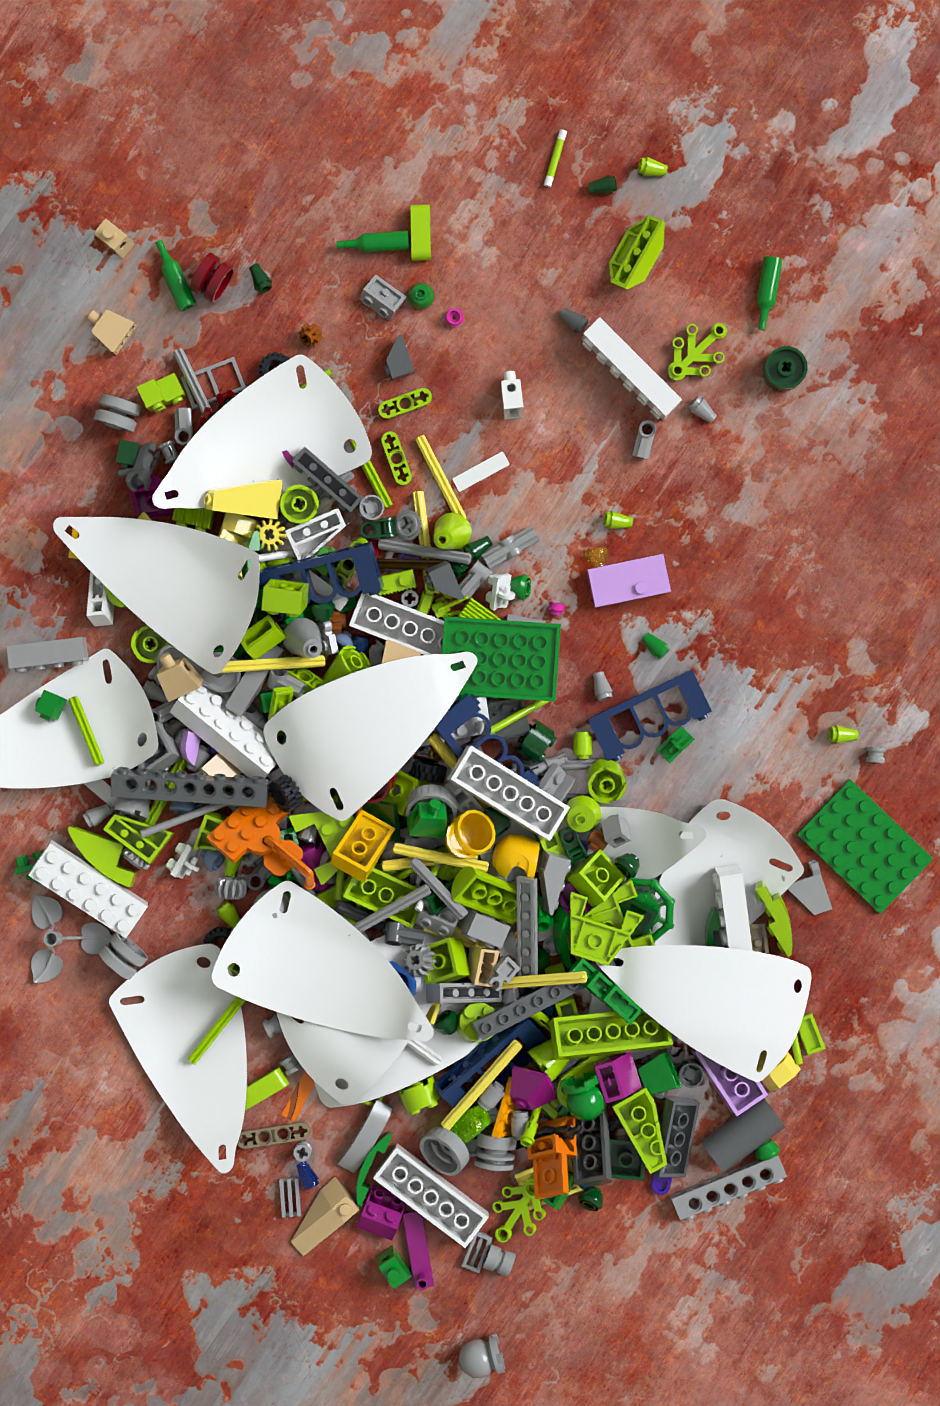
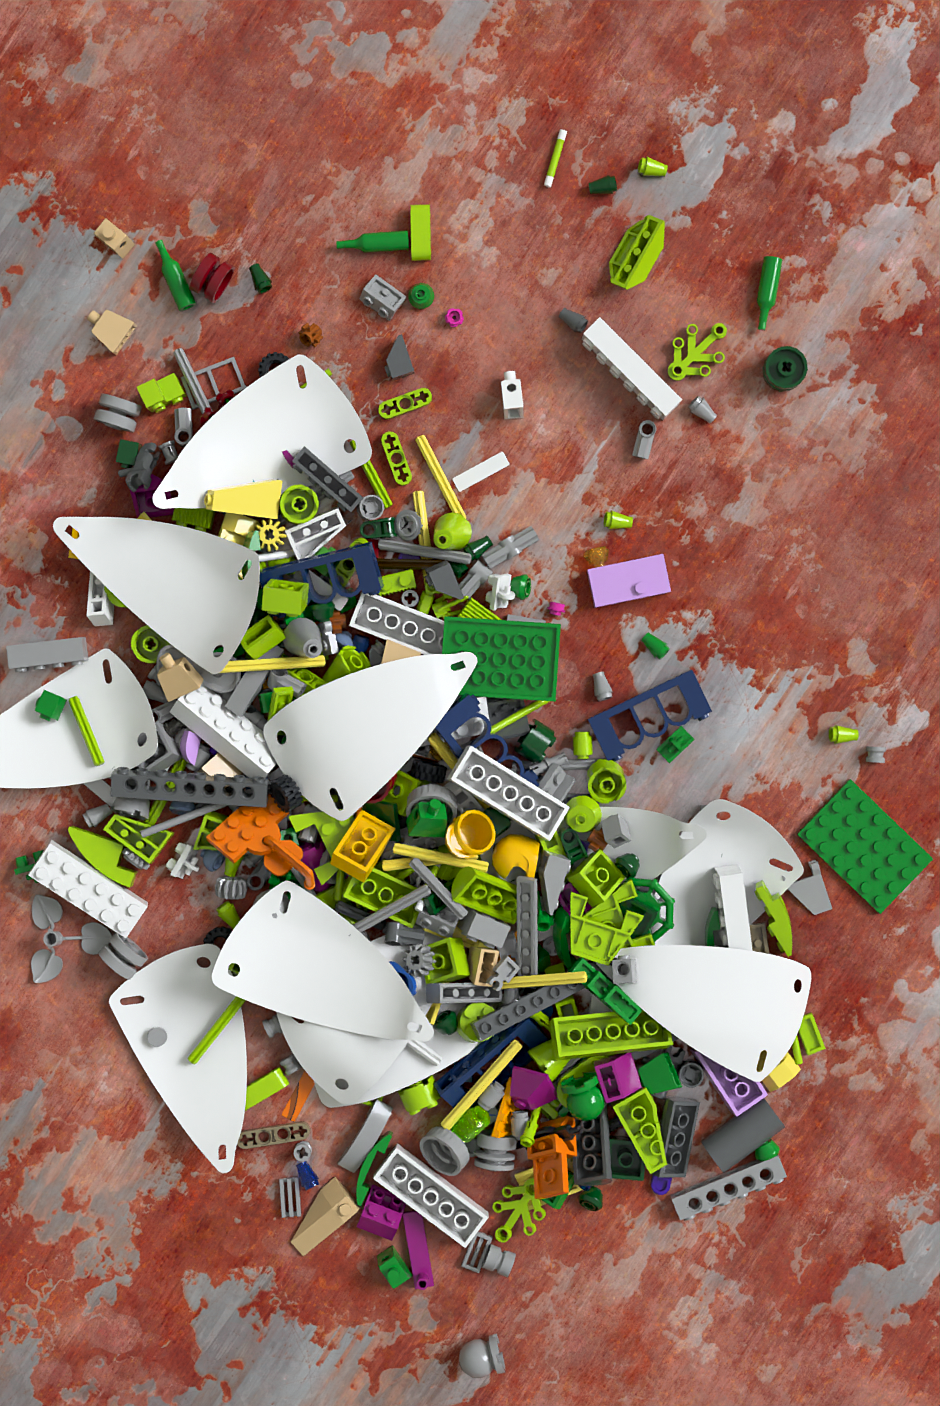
(157, 1036): none -> light grey tile
(618, 976): none -> light grey brick

